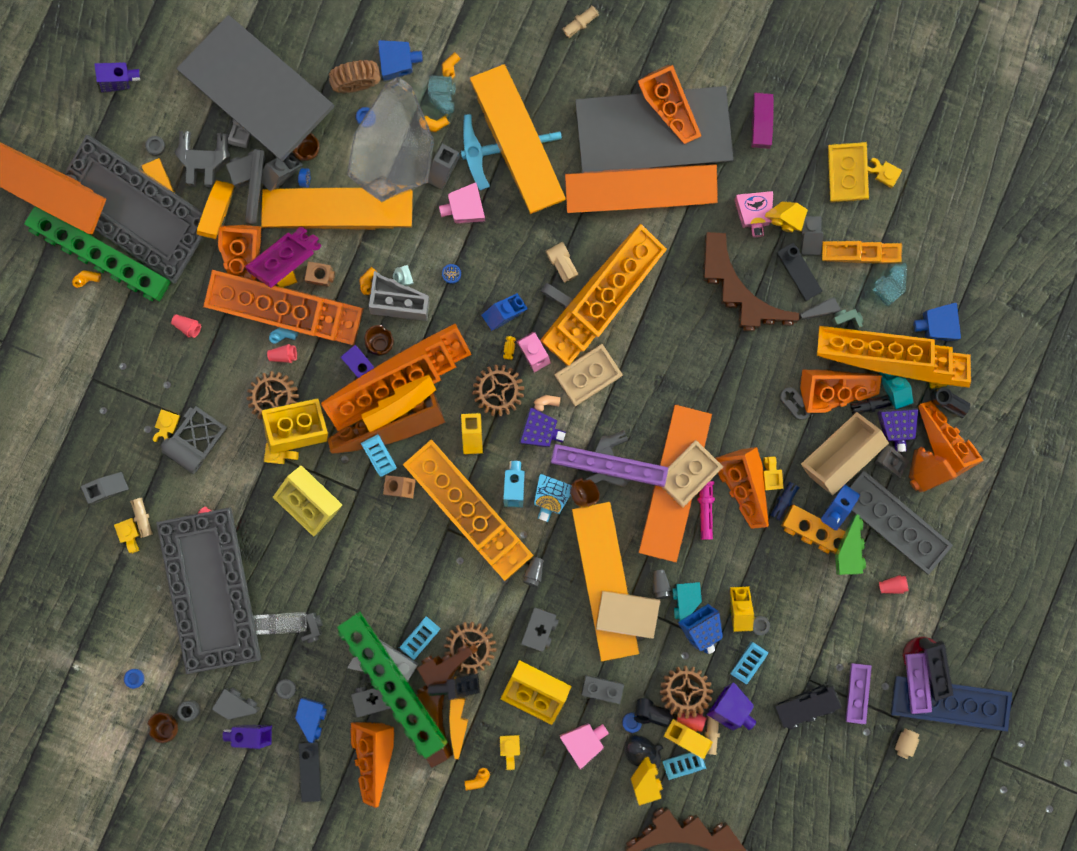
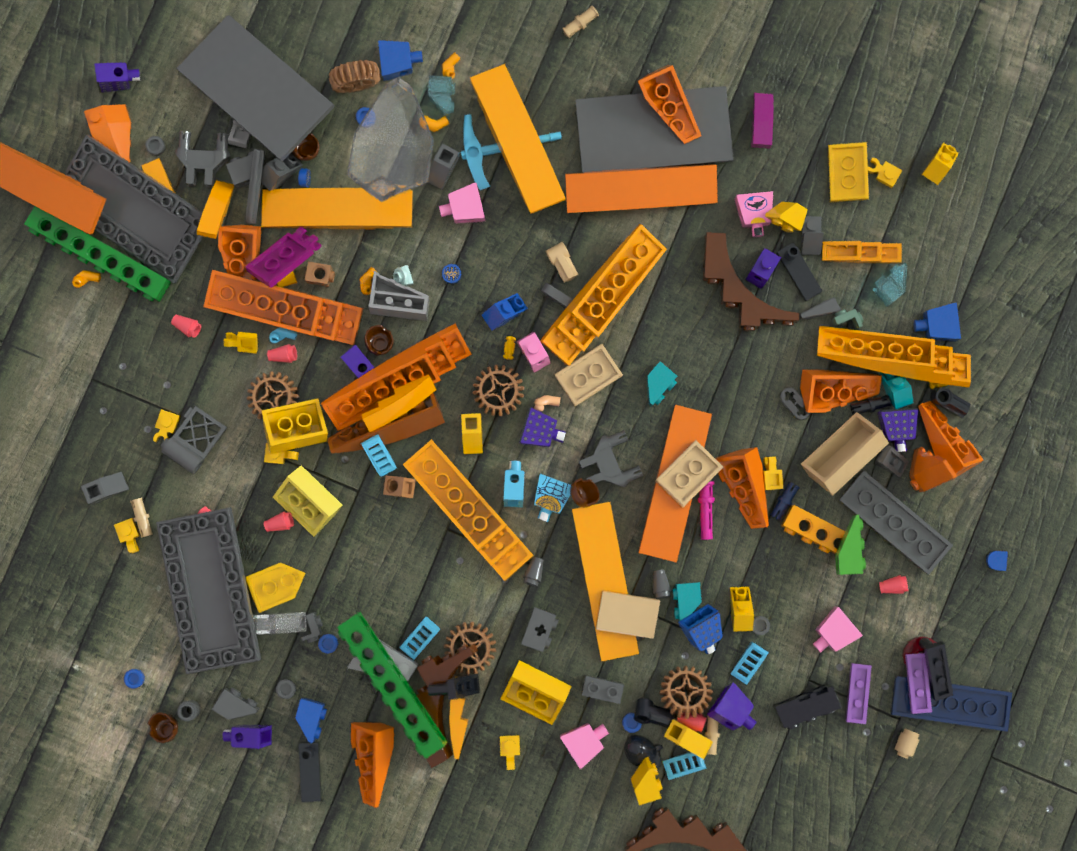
(111, 127): none -> orange wedge
(243, 341): none -> yellow plate
(274, 585): none -> yellow tile
(279, 522): none -> coral cone
(328, 643): none -> blue tile
(363, 705): dark grey brick -> none
(479, 781): light orange arm -> none
(609, 465): medium lavender tile -> none
(658, 381): none -> teal slope
(763, 268): none -> dark purple torso
(836, 631): none -> bright pink torso
(837, 512): blue torso -> none
(940, 163): none -> yellow slope
(997, 560): none -> blue tile

